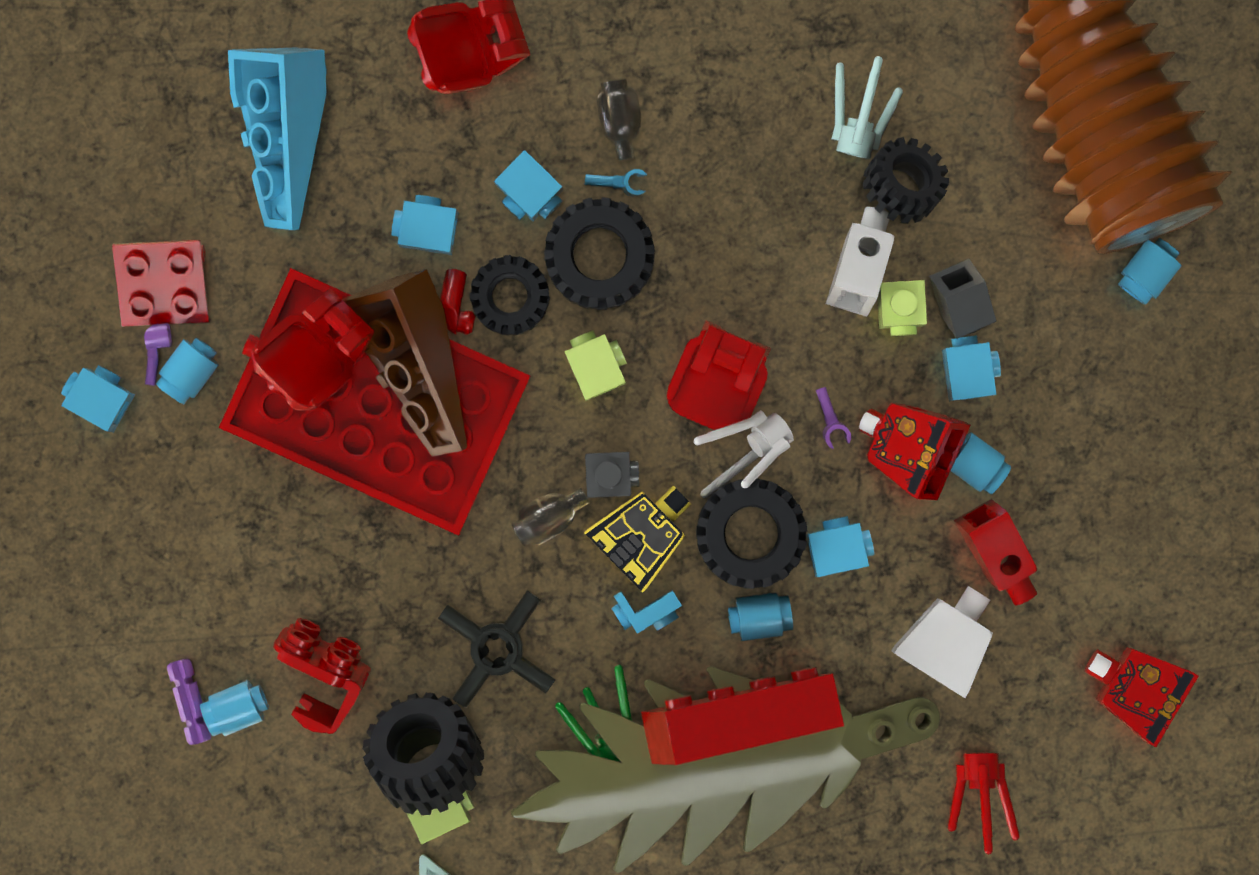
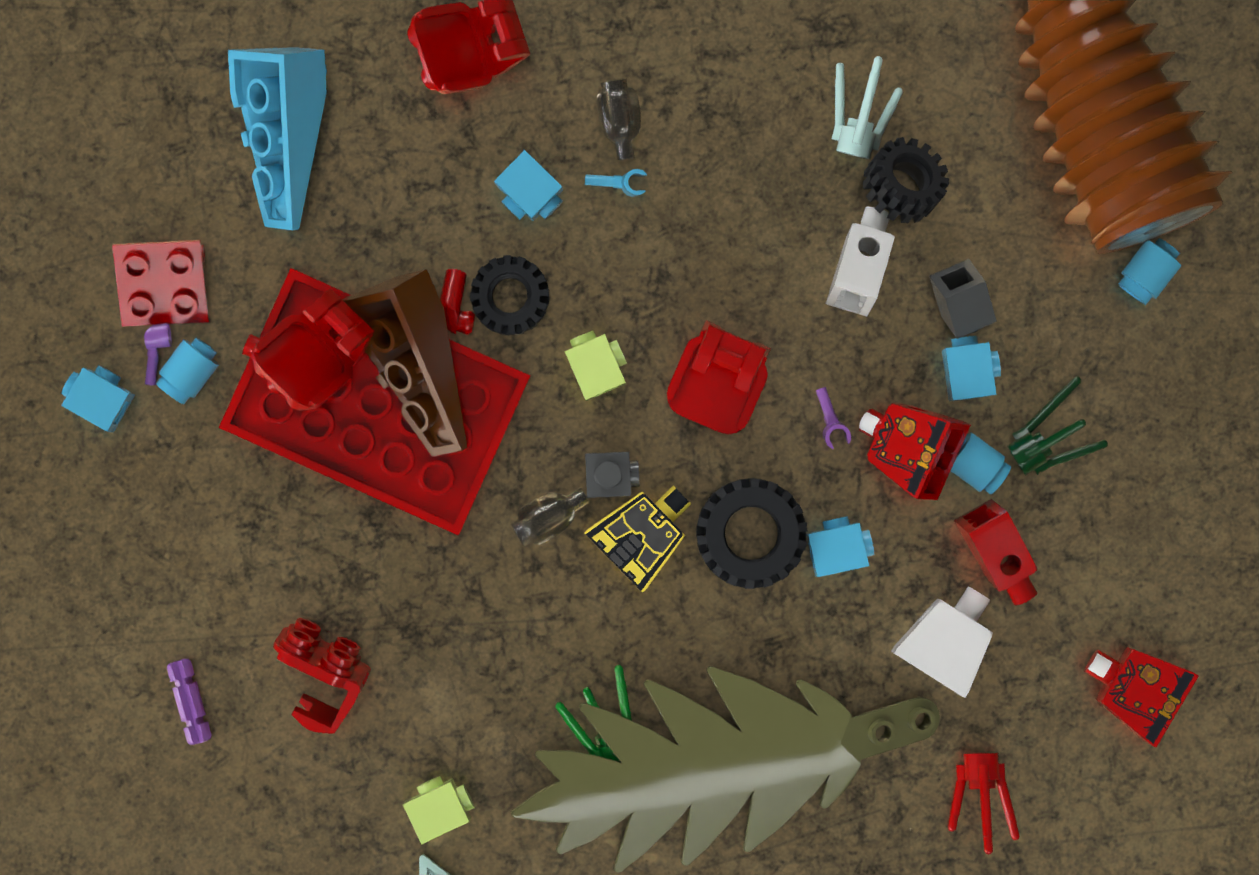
(234, 708): medium azure brick -> none
(426, 225): medium azure brick -> none
(440, 776): black tyre -> none
(479, 651): pearl dark grey bar -> none
(588, 216): black tyre -> none
(659, 612): medium azure bracket -> none
(742, 718): red wedge -> none
(761, 616): medium azure brick -> none
(768, 440): white plant -> none
(902, 307): yellowish green brick -> none
(1032, 450): none -> dark green plant

